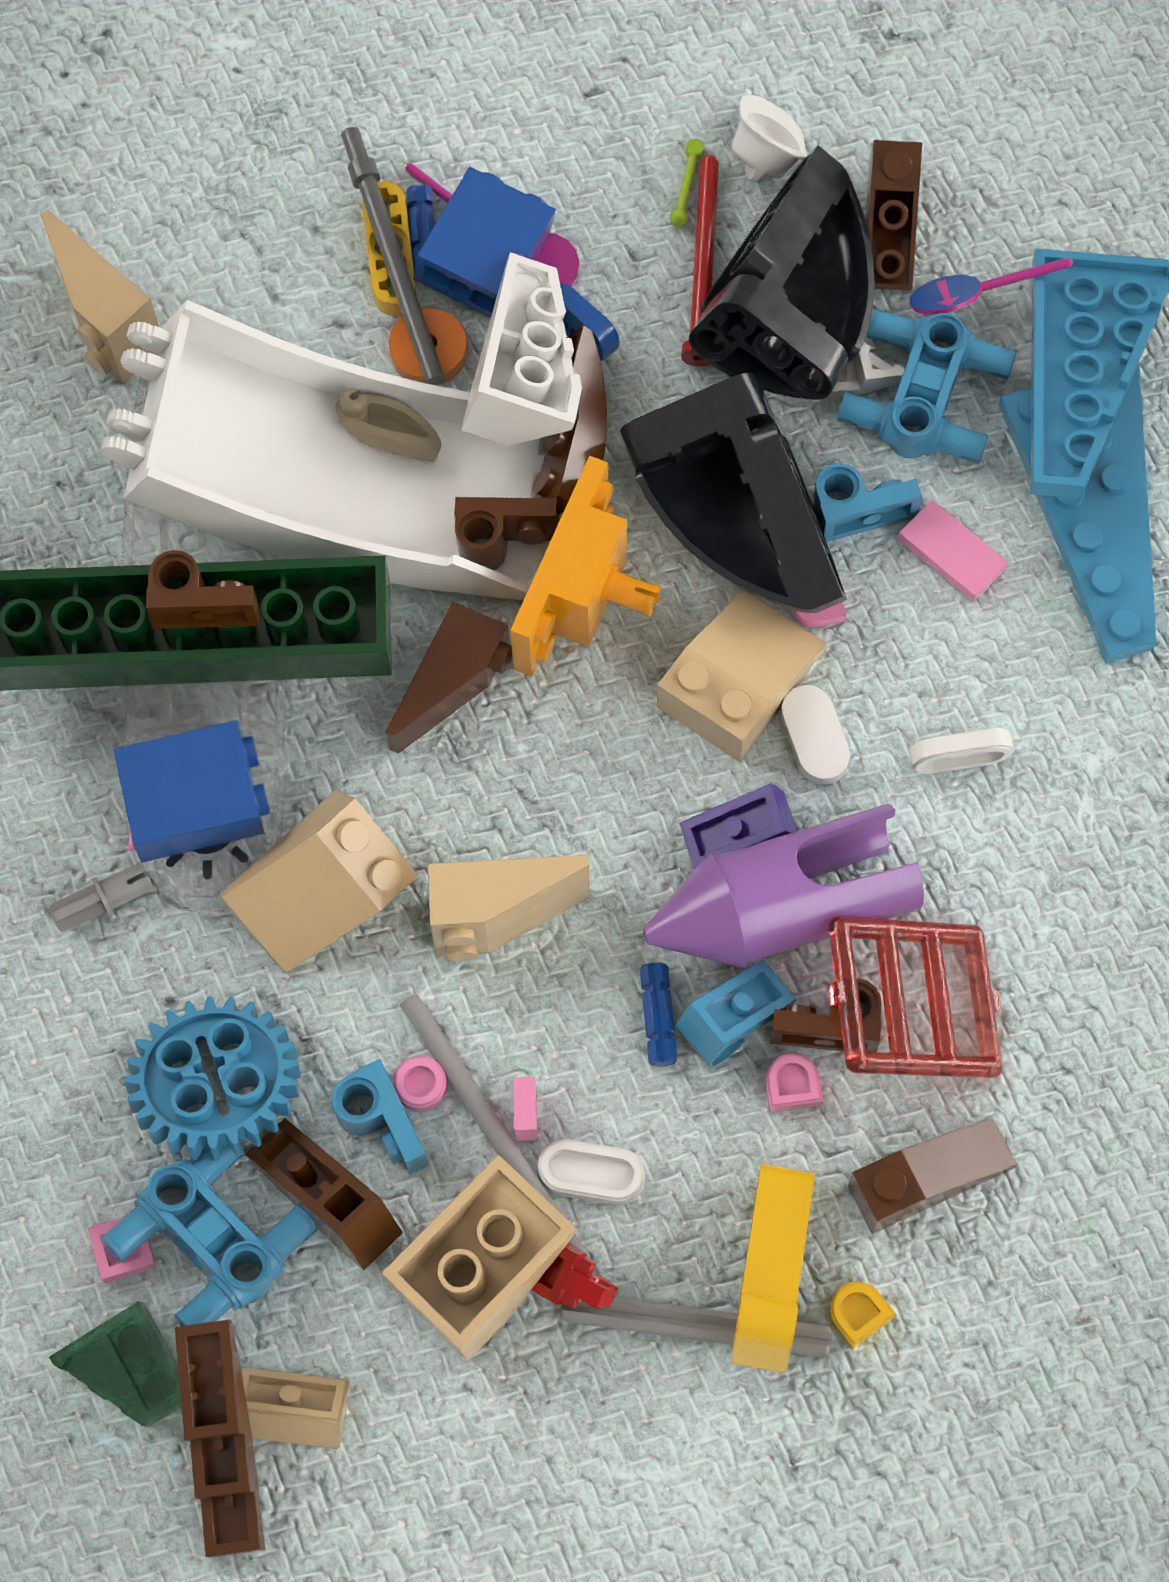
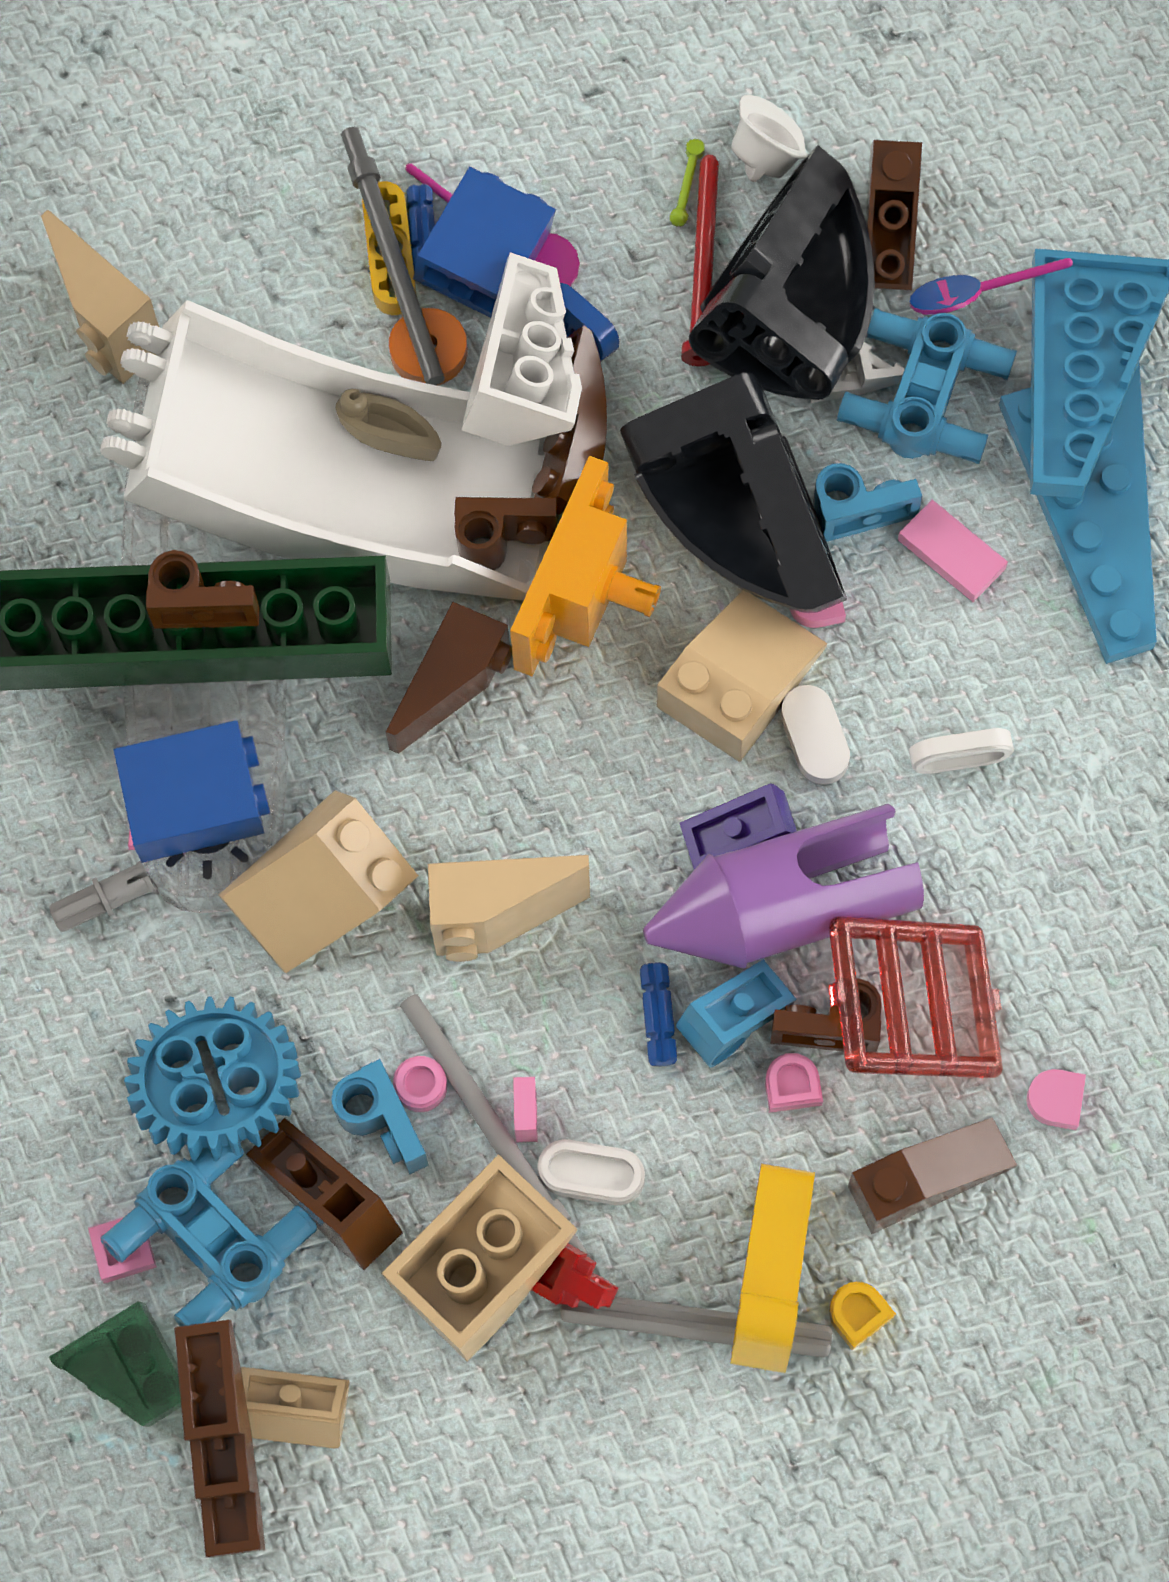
(1057, 1098): none -> bright pink tile

